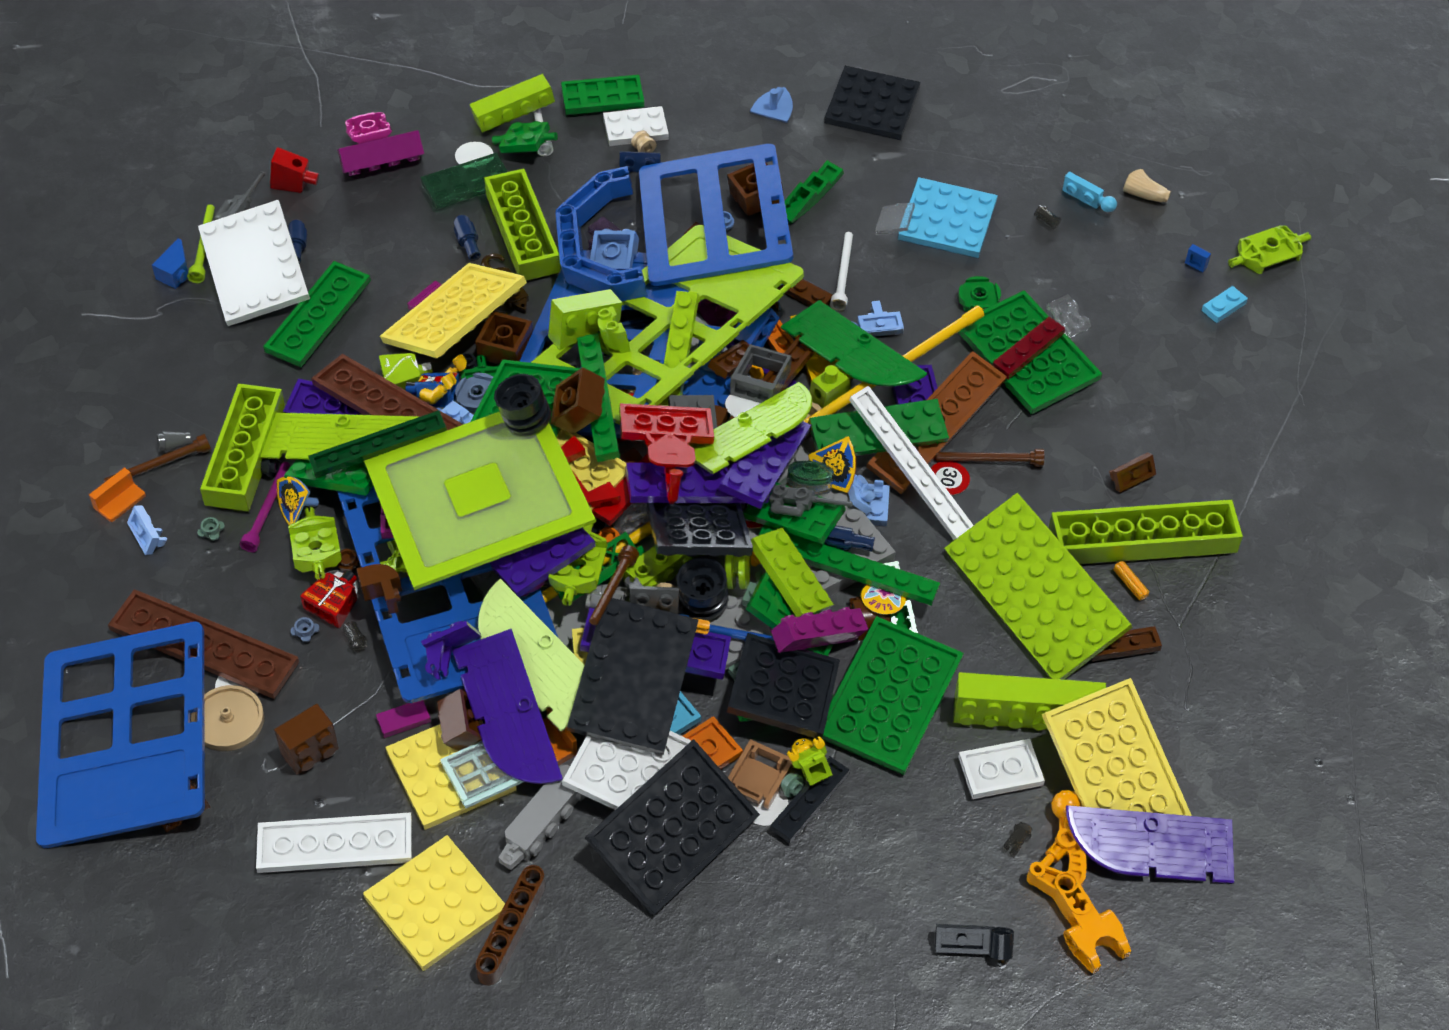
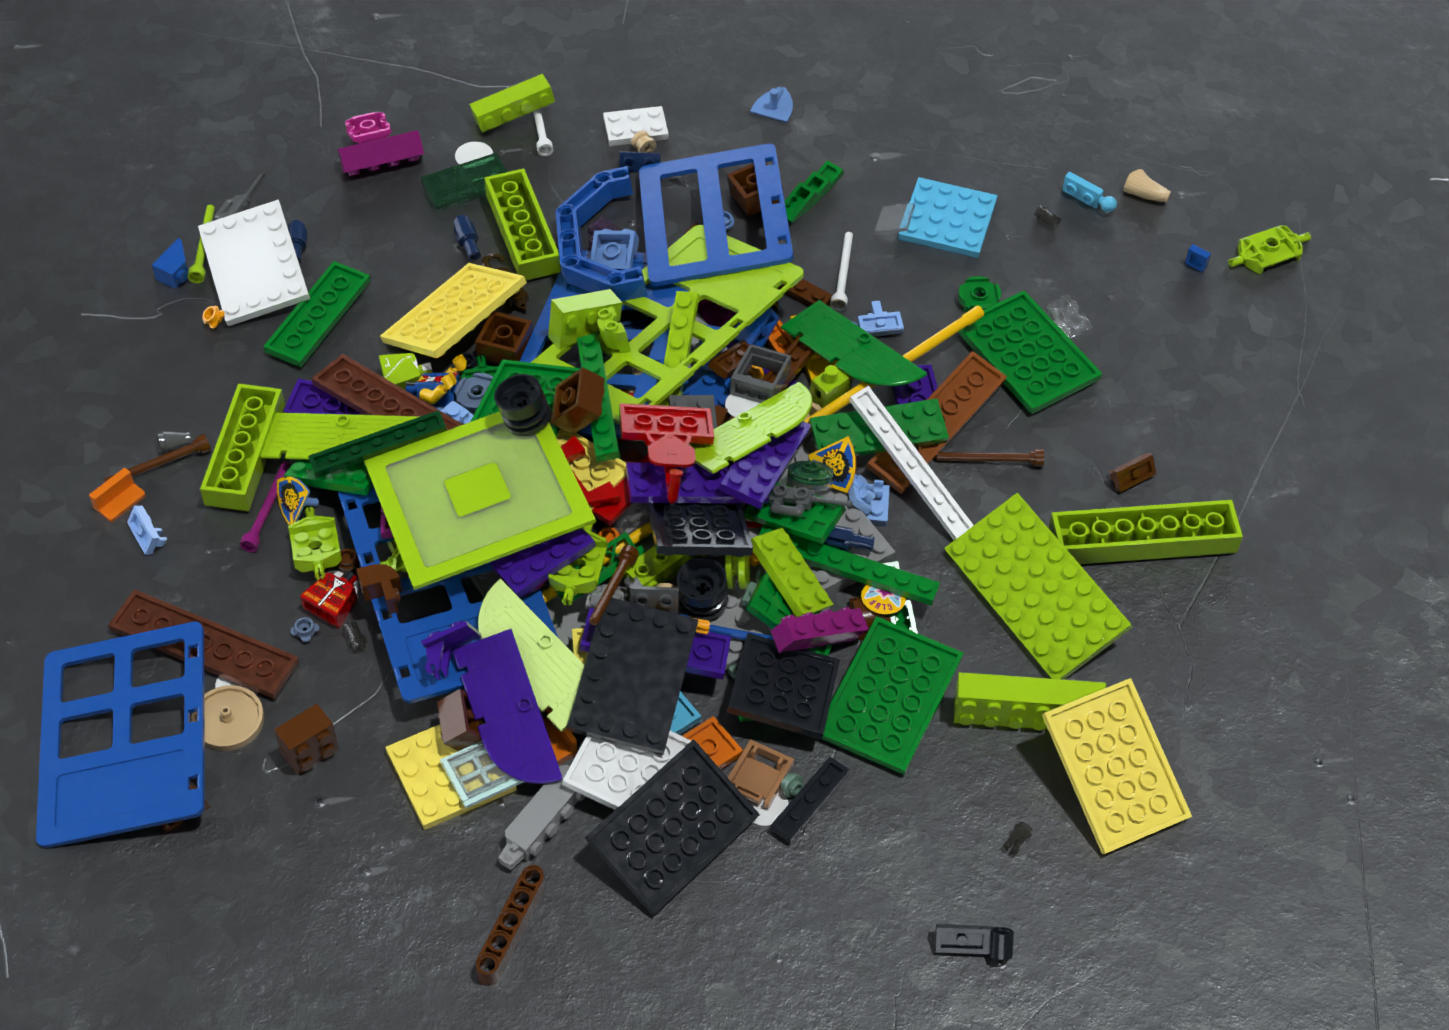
(210, 523): sand green plate -> none
(213, 316): none -> light orange plate
(269, 466): black plate -> none
(290, 172): red torso -> none
(334, 842): white plate -> none
(403, 718): magenta tile -> none
(423, 294): magenta axle -> none
(435, 902): light yellow plate -> none
(524, 137): green plate -> none
(602, 94): green plate -> none
(811, 759): lime piece -> none
(872, 102): black plate -> none
(952, 476): sticker -> none
(1001, 768): white plate -> none
(1029, 347): dark red plate -> none
(1087, 925): light orange piece -> none
(1131, 580): light orange axle -> none
(1132, 643): reddish brown plate -> none
(1170, 843): door -> none
(1224, 304): medium azure plate -> none

